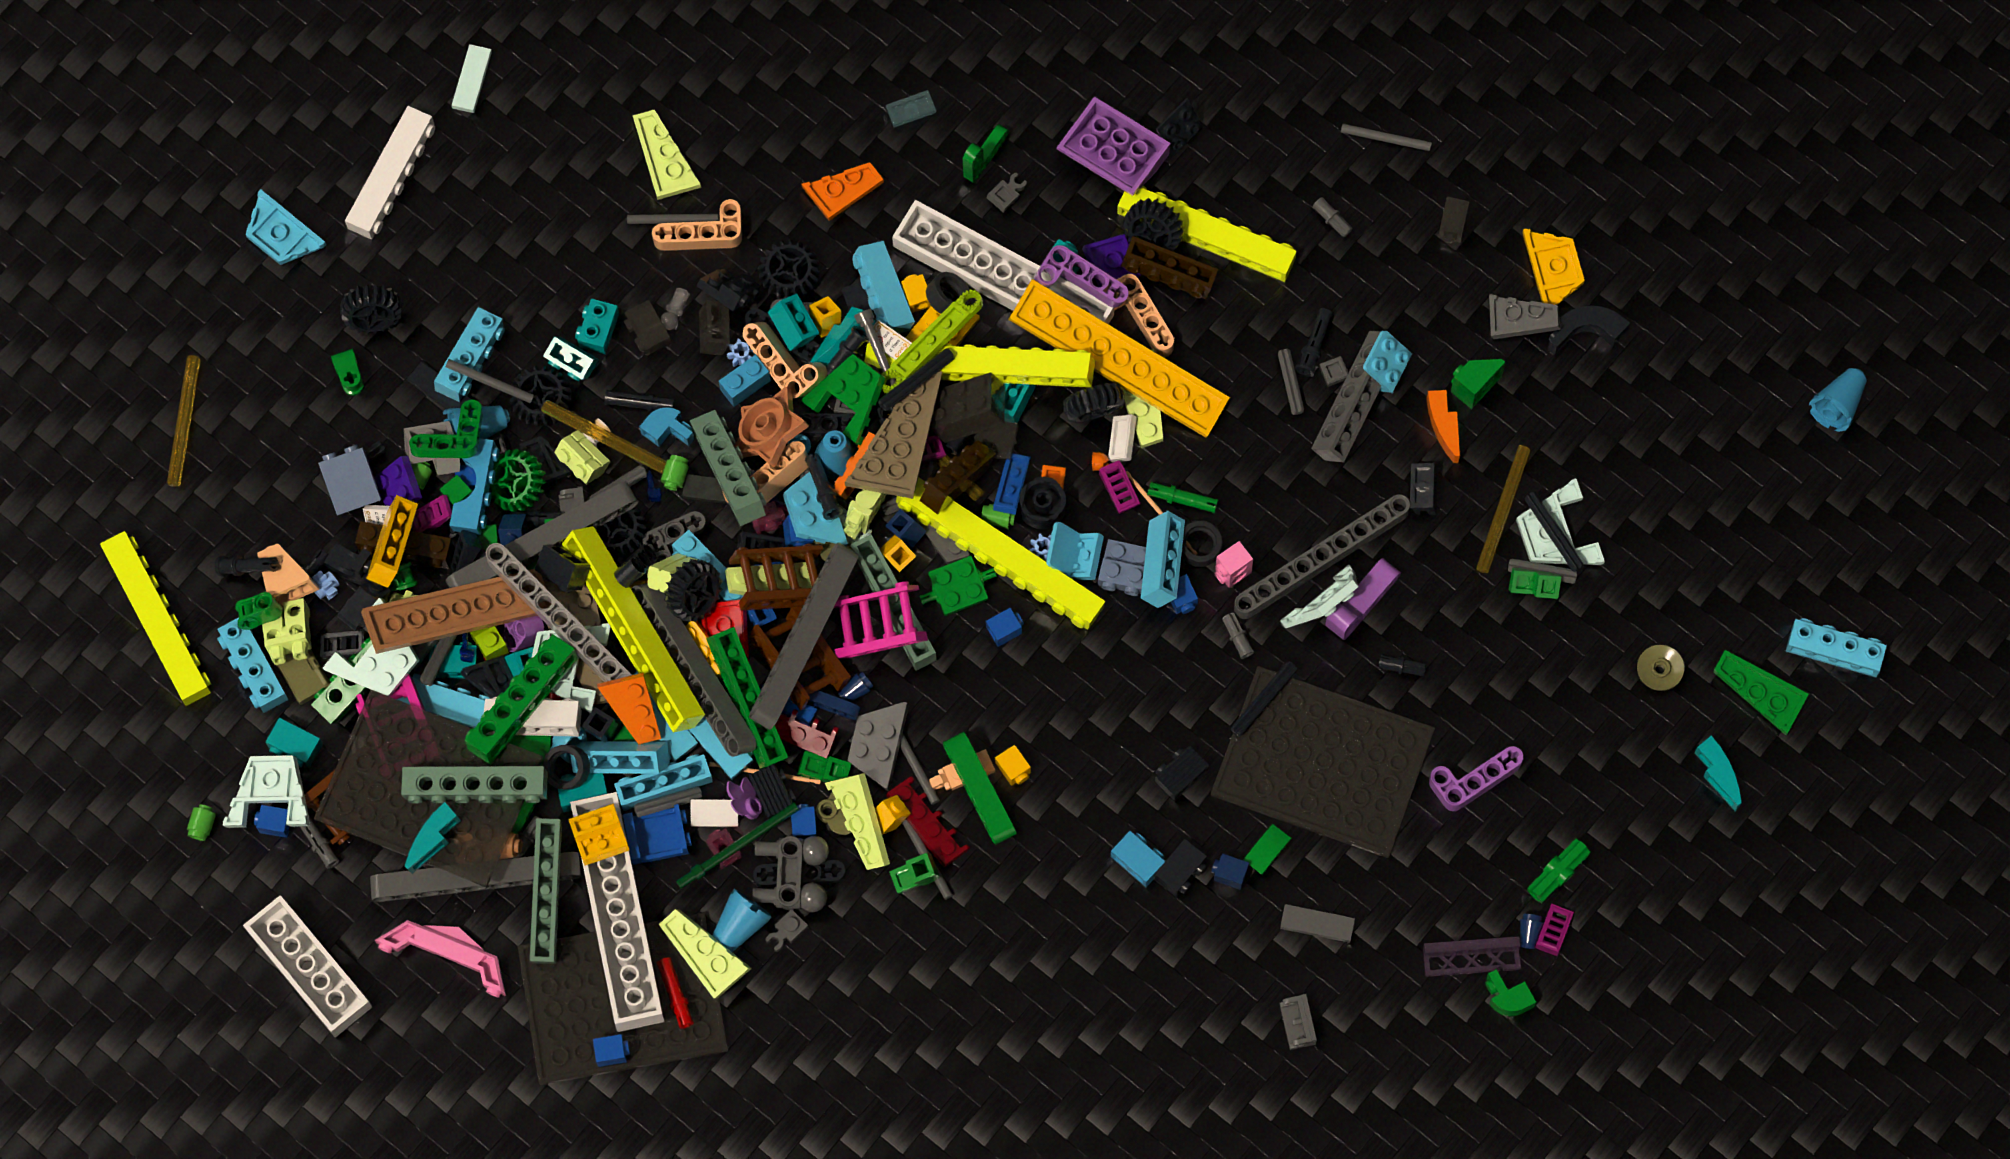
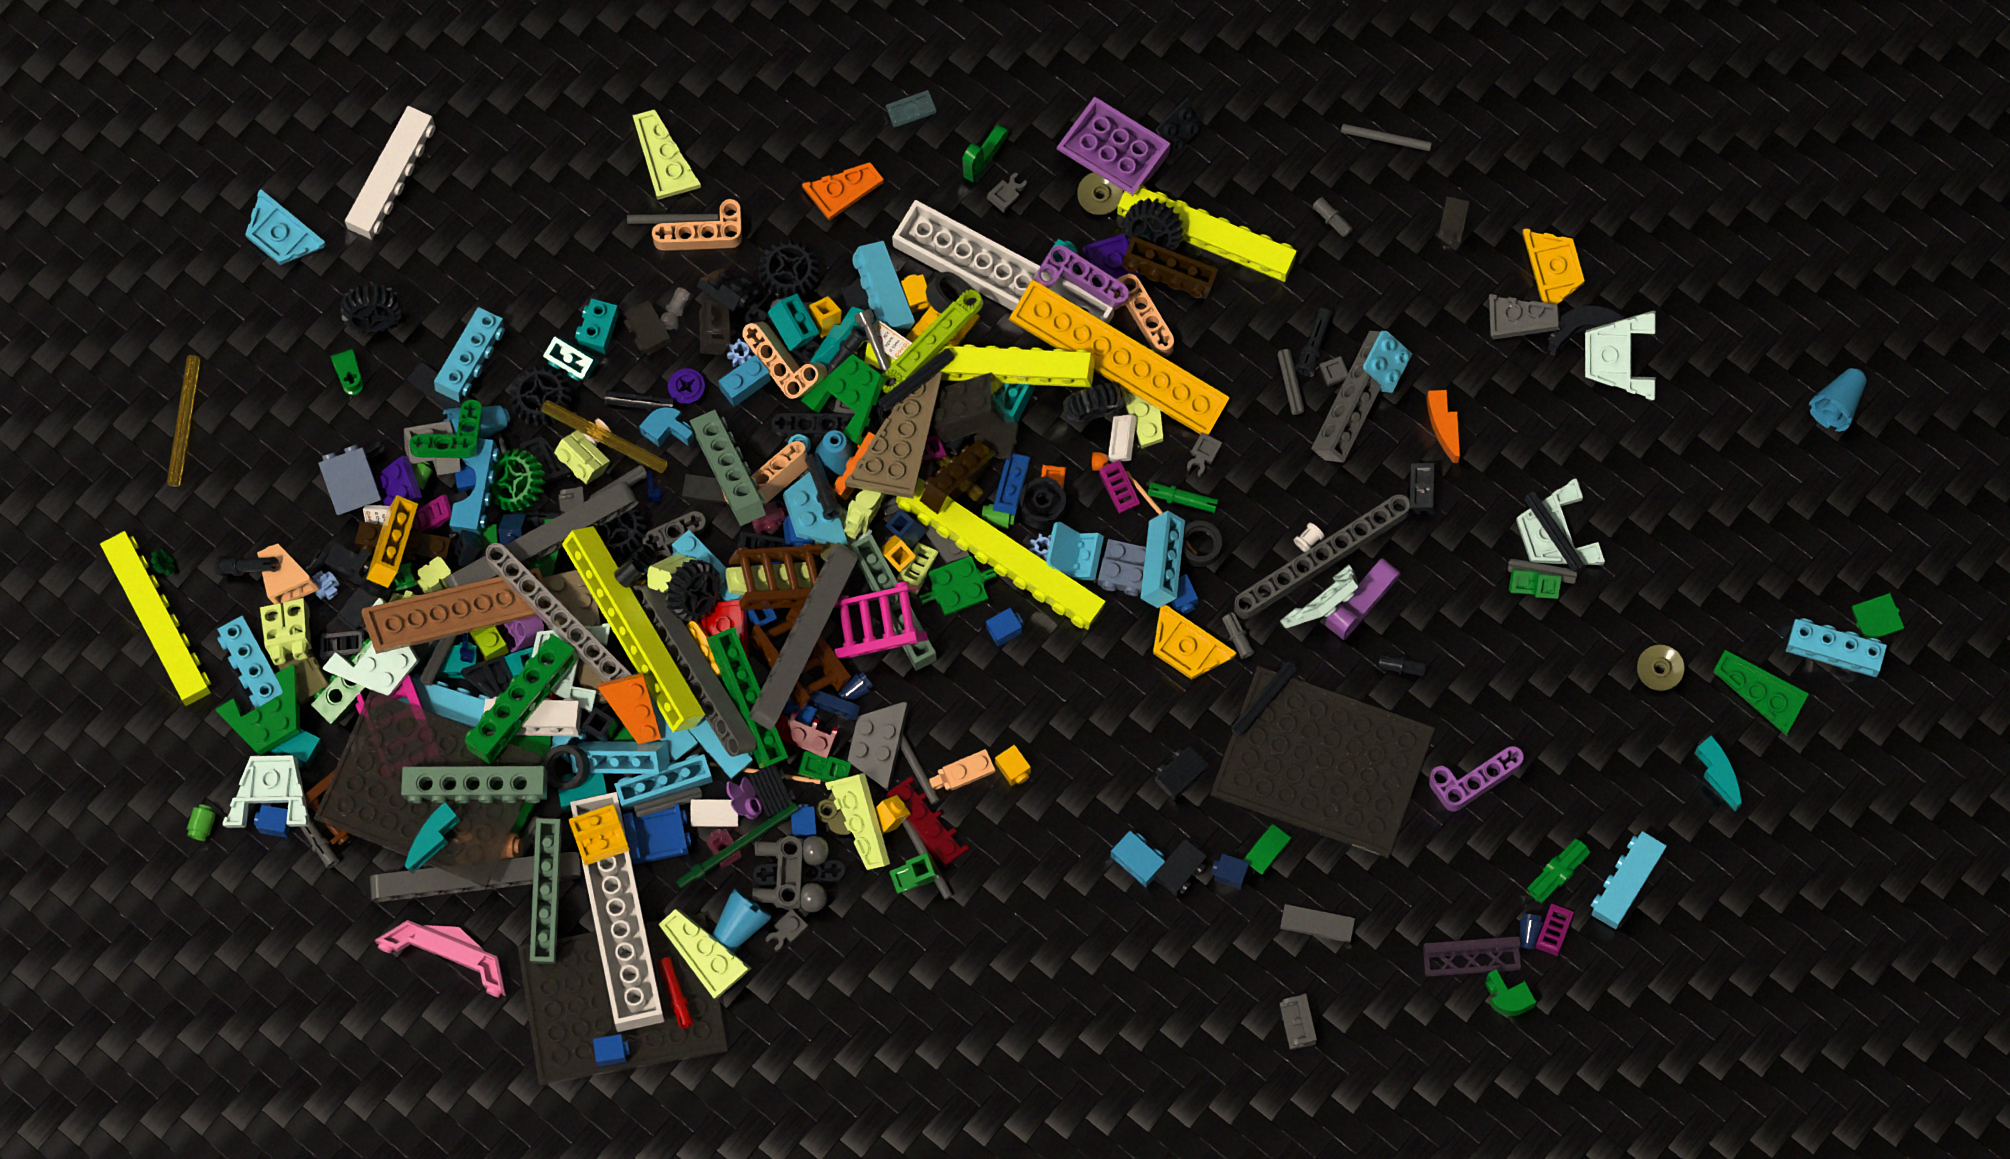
(162, 562): none -> dark green plant
(258, 610): green piece -> none
(270, 722): none -> green wing
(307, 966): white brick -> none
(434, 576): none -> yellowish green brick
(456, 490): green tile -> none
(471, 78): light aqua tile -> none
(490, 381): dark grey bar -> none
(562, 568): black brick -> none
(675, 472): bright green brick -> none
(686, 376): none -> dark purple gear
(768, 427): nougat plate -> none
(913, 579): none -> yellowish green slope
(979, 788): green beam -> none
(1093, 185): none -> olive dish
(1187, 645): none -> yellow wing
(1204, 451): none -> dark grey plate
(1233, 565): bright pink brick -> none
(1309, 537): none -> white bush
(1476, 379): green slope -> none
(1503, 509): clear yellow axle -> none
(1610, 354): none -> light aqua wing
(1628, 880): none -> medium azure brick
(1878, 617): none -> green piece

